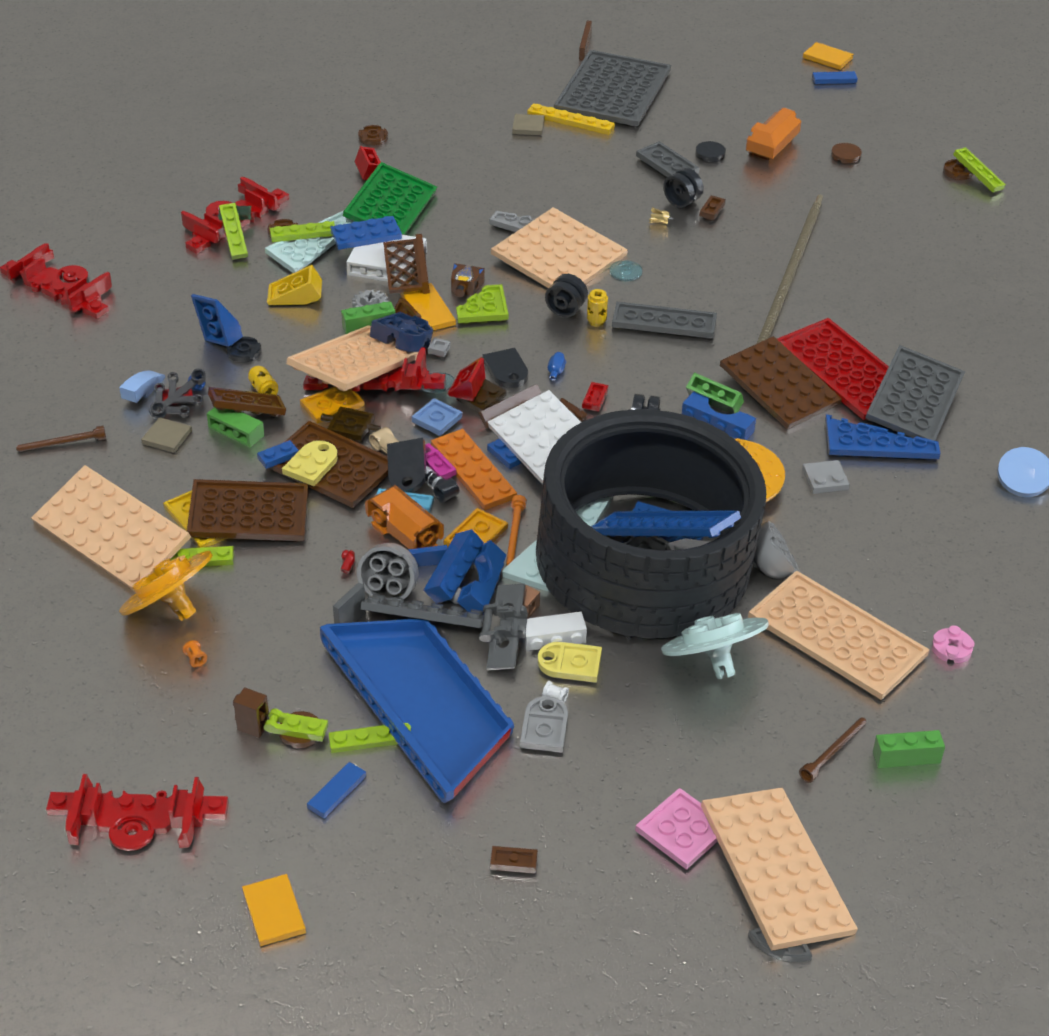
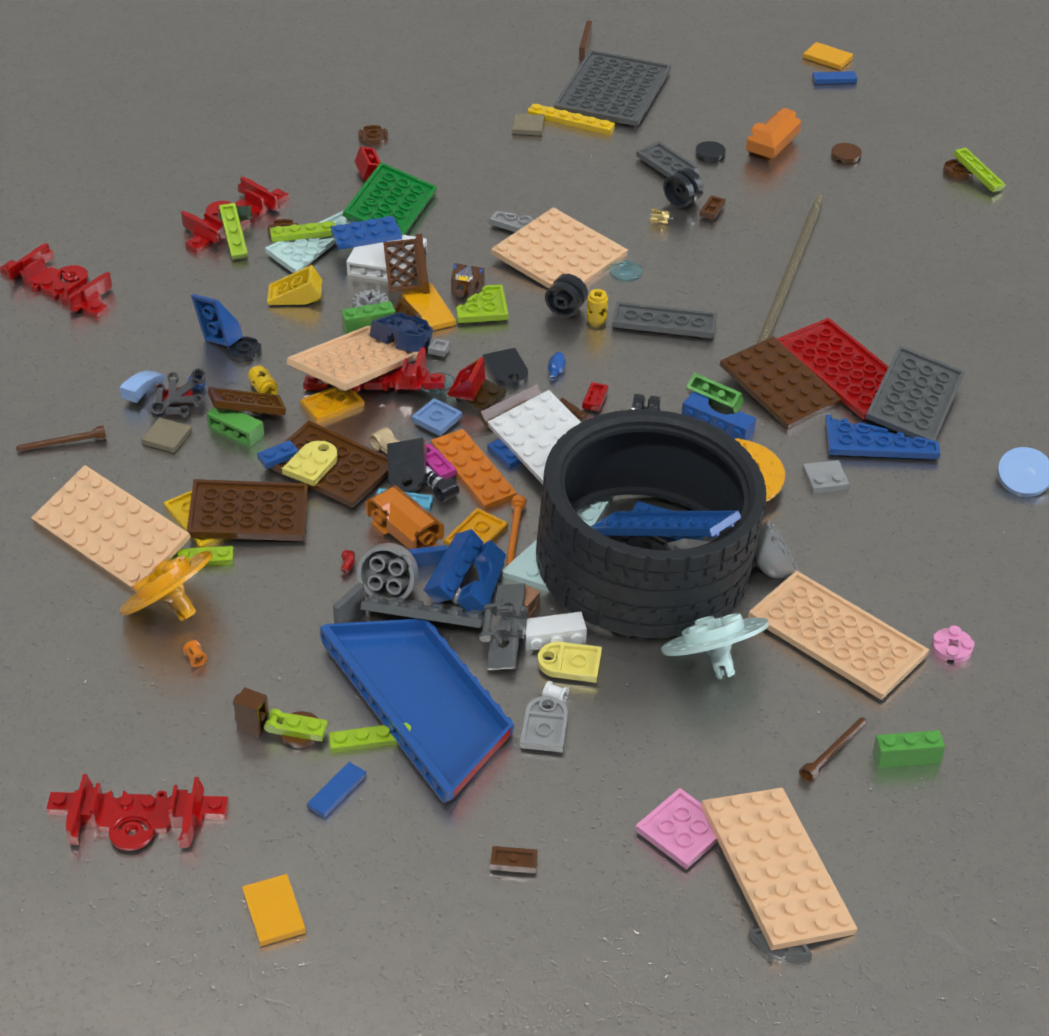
(351, 423): dark brown plate -> none

